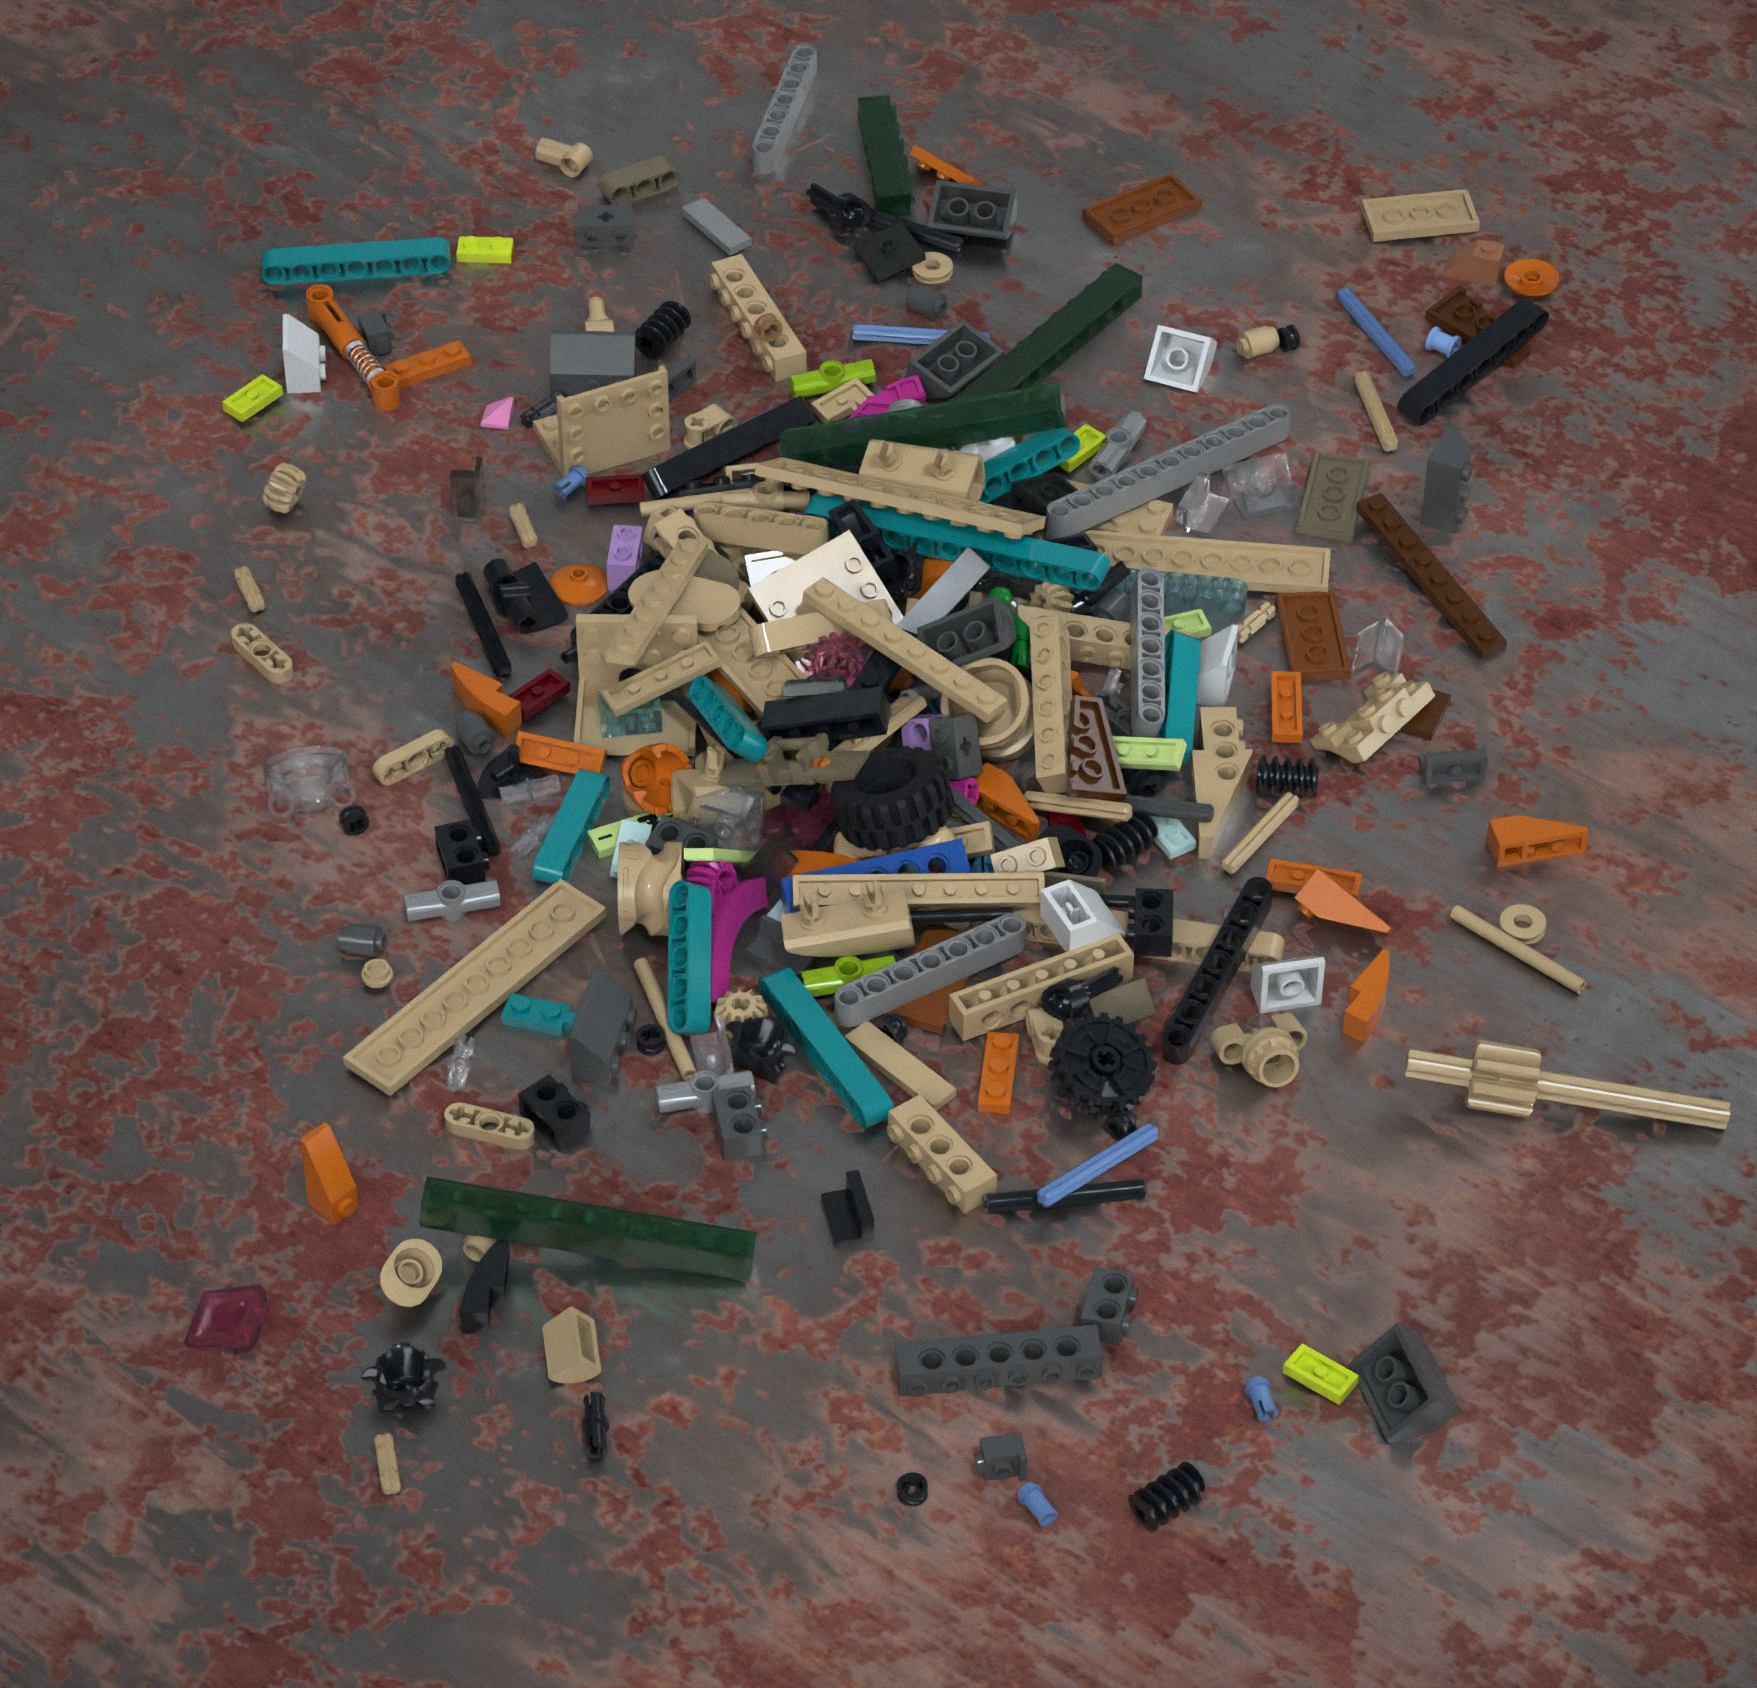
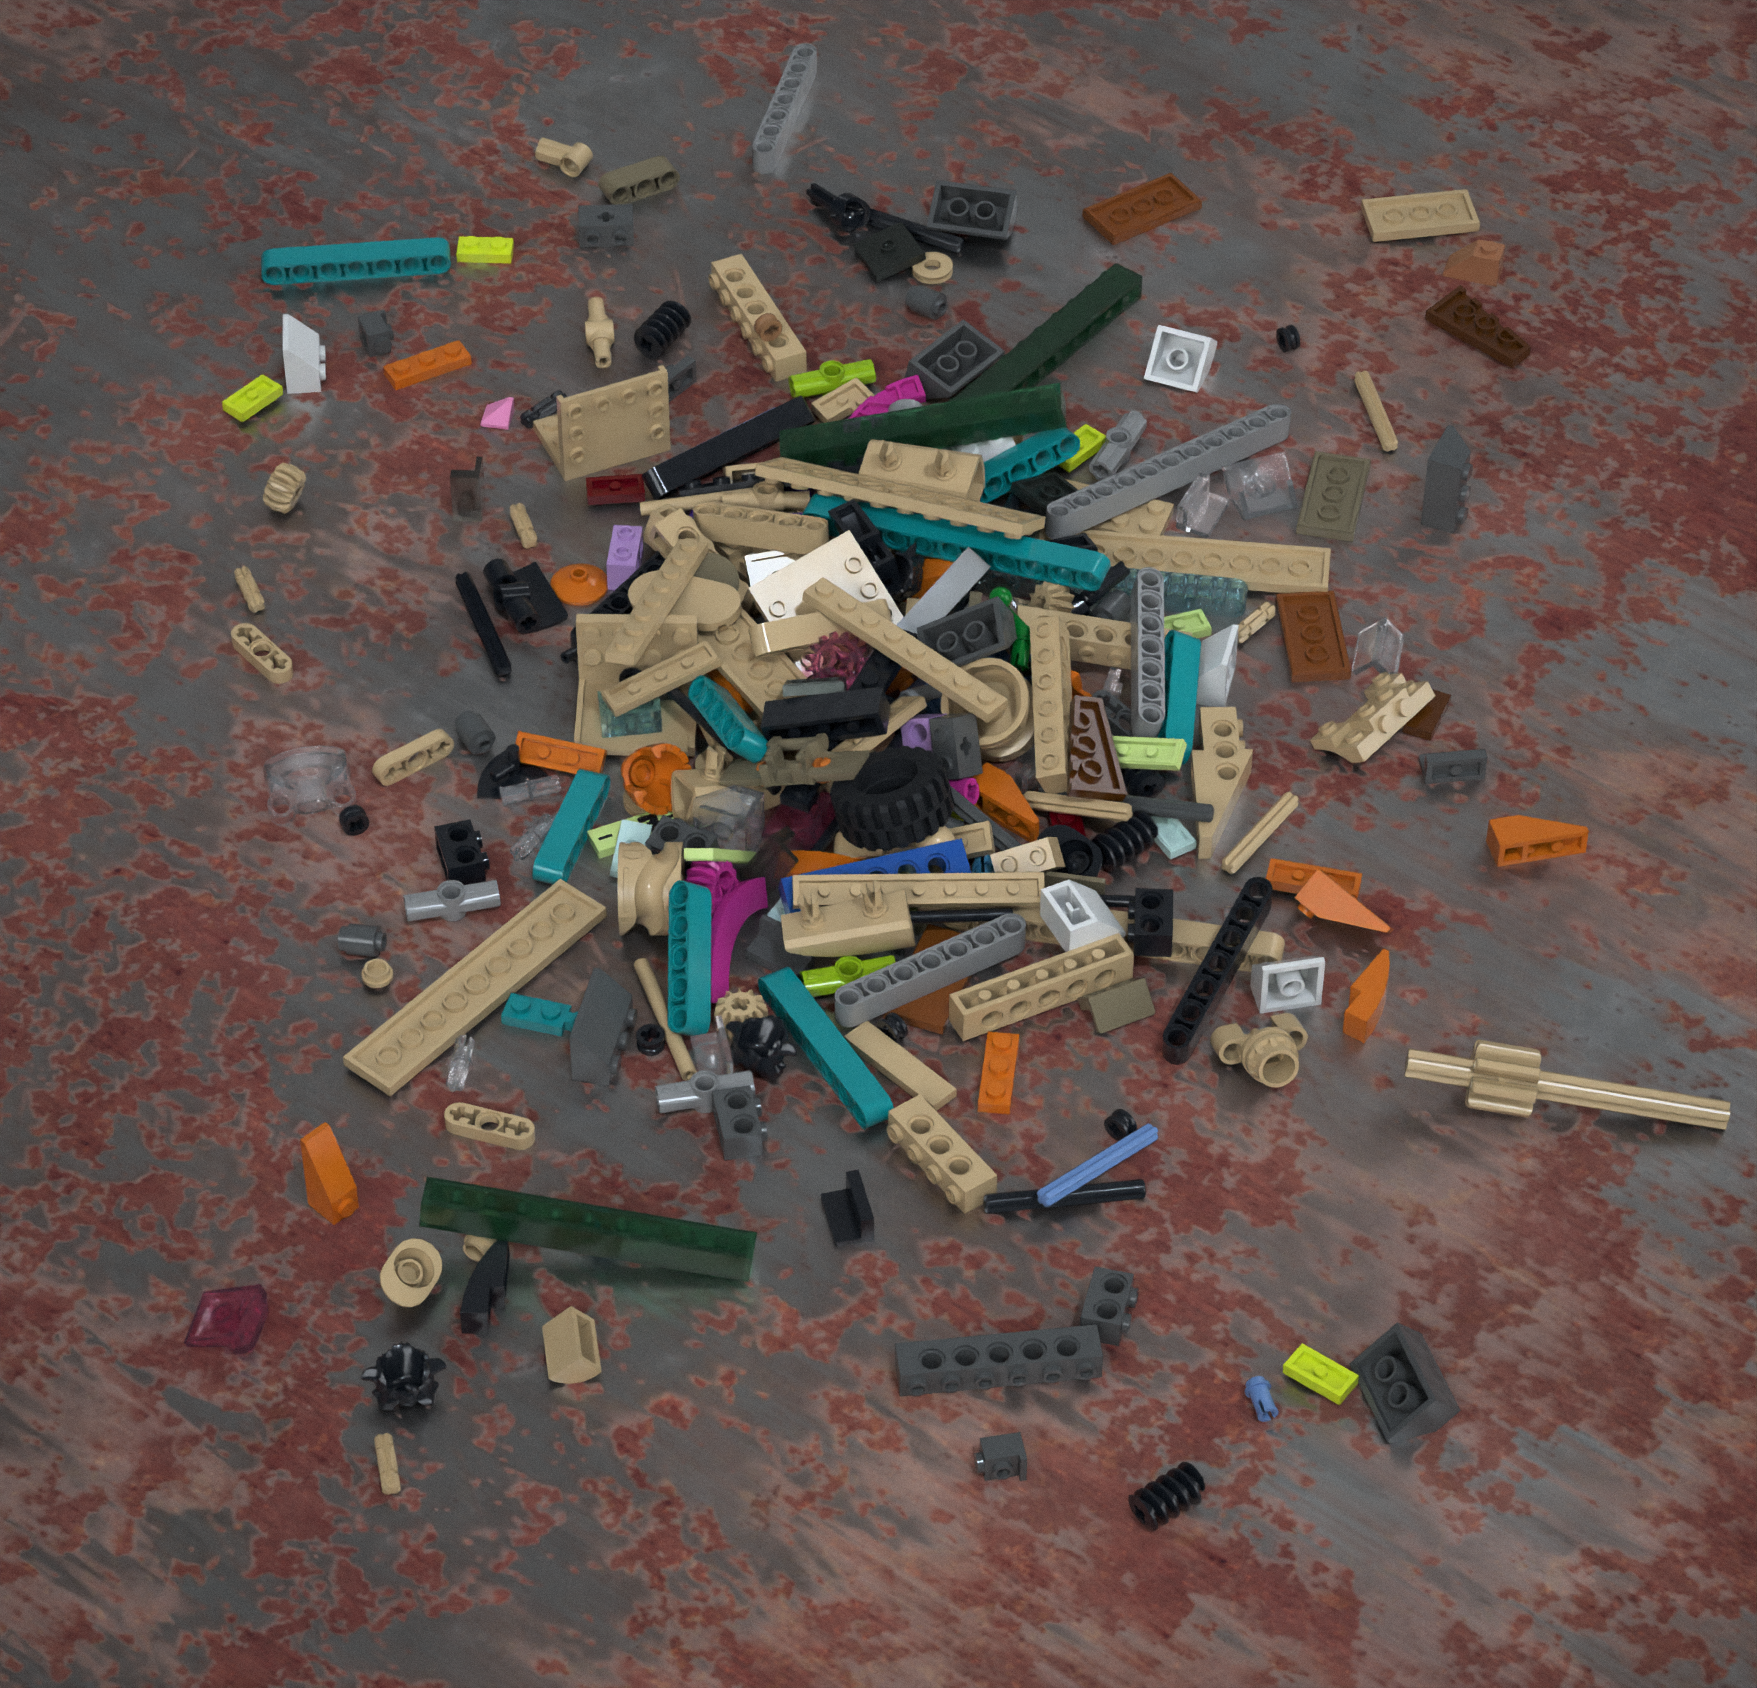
(352, 346): orange piece -> none
(472, 800): black axle -> none
(487, 698): orange slope -> none
(540, 692): dark red plate -> none
(555, 1112): black brick -> none
(573, 480): medium blue pin -> none
(590, 359): dark grey slope -> none
(595, 1425): black pin -> none
(707, 424): tan piece -> none
(716, 226): light grey tile -> none
(884, 155): clear green brick -> none
(897, 334): medium blue axle -> none
(904, 1484): black bush -> none
(945, 170): orange plate -> none
(1032, 1497): medium blue pin -> none
(1043, 1031): tan piece -> none
(1073, 998): black piece -> none
(1102, 1065): black piece -> none
(1257, 341): tan brick -> none
(1286, 707): orange plate -> none
(1287, 775): black piece -> none
(1376, 332): medium blue axle -> none
(1431, 576): reddish brown plate -> none
(1442, 342): light blue bush -> none
(1473, 361): black beam -> none
(1518, 949): tan piece -> none
(1526, 913): tan piece -> none
(1531, 277): orange dish -> none

